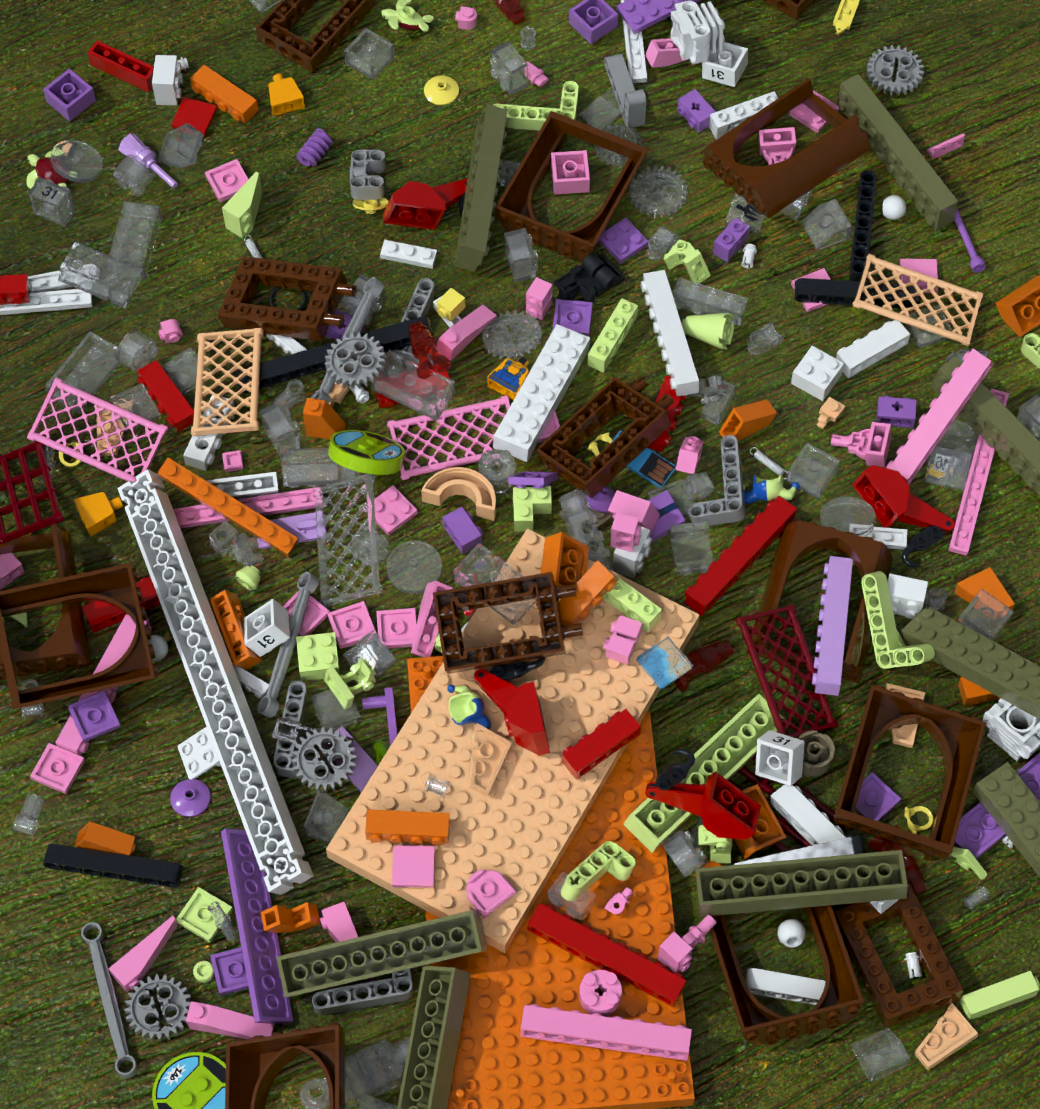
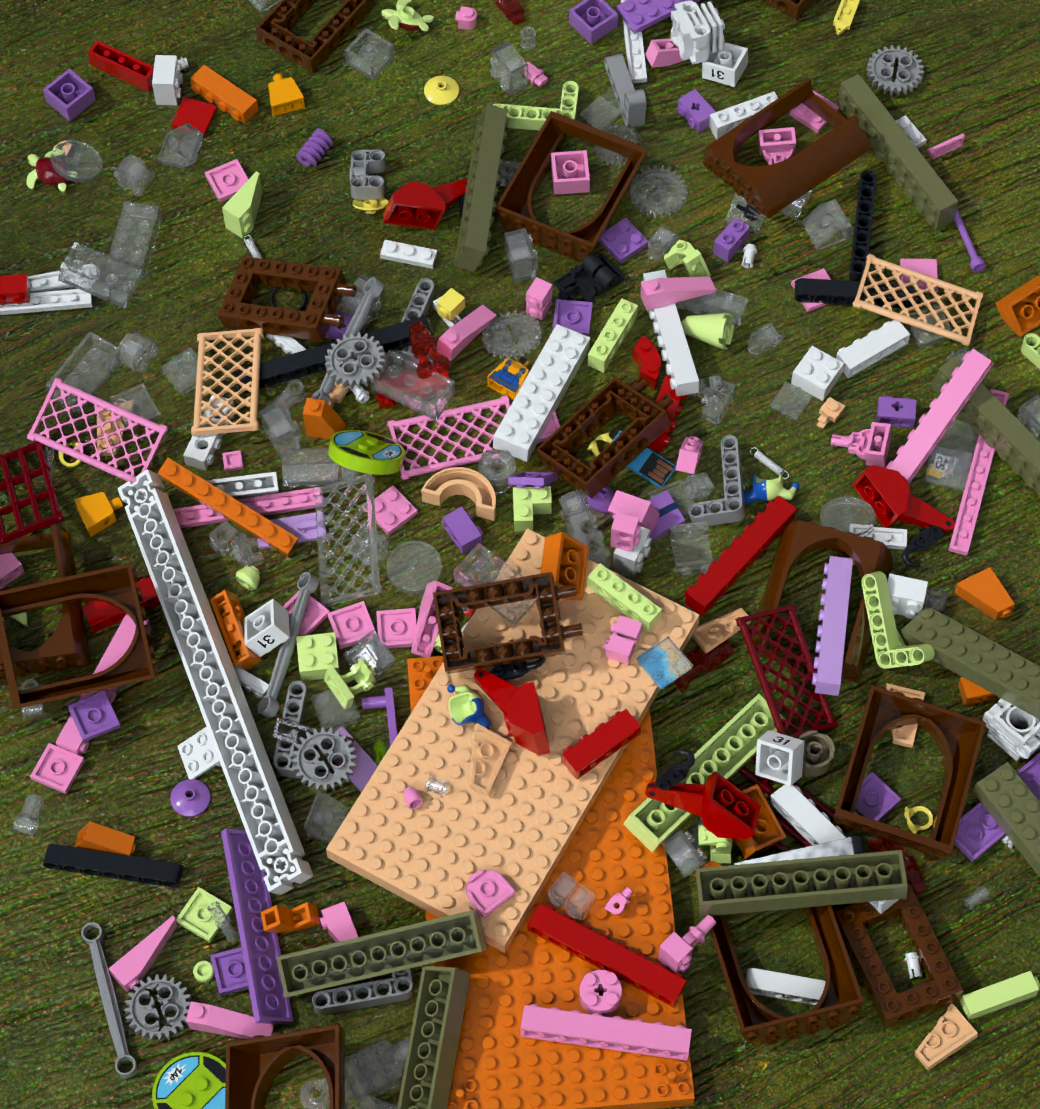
(52, 201): clear brick -> none
(134, 146): lavender piece -> none
(160, 647): white piece -> none
(166, 395): red brick -> none
(170, 331): bright pink plate -> none
(407, 827): orange brick -> none
(412, 798): none -> bright pink hose
(413, 866): bright pink tile -> none
(590, 593): orange brick -> none
(606, 858): yellowish green beam -> none
(648, 360): none -> red brick
(667, 291): none -> bright pink slope
(718, 630): none -> light nougat wing
(748, 419): orange slope -> none
(791, 401): none -> clear piece
(791, 933): white piece -> none
(813, 470): clear brick -> none
(880, 1054): clear slope -> none
(894, 207): white piece -> none
(911, 131): none -> white plate
(967, 860): yellowish green tile -> none
(986, 615): clear slope -> none

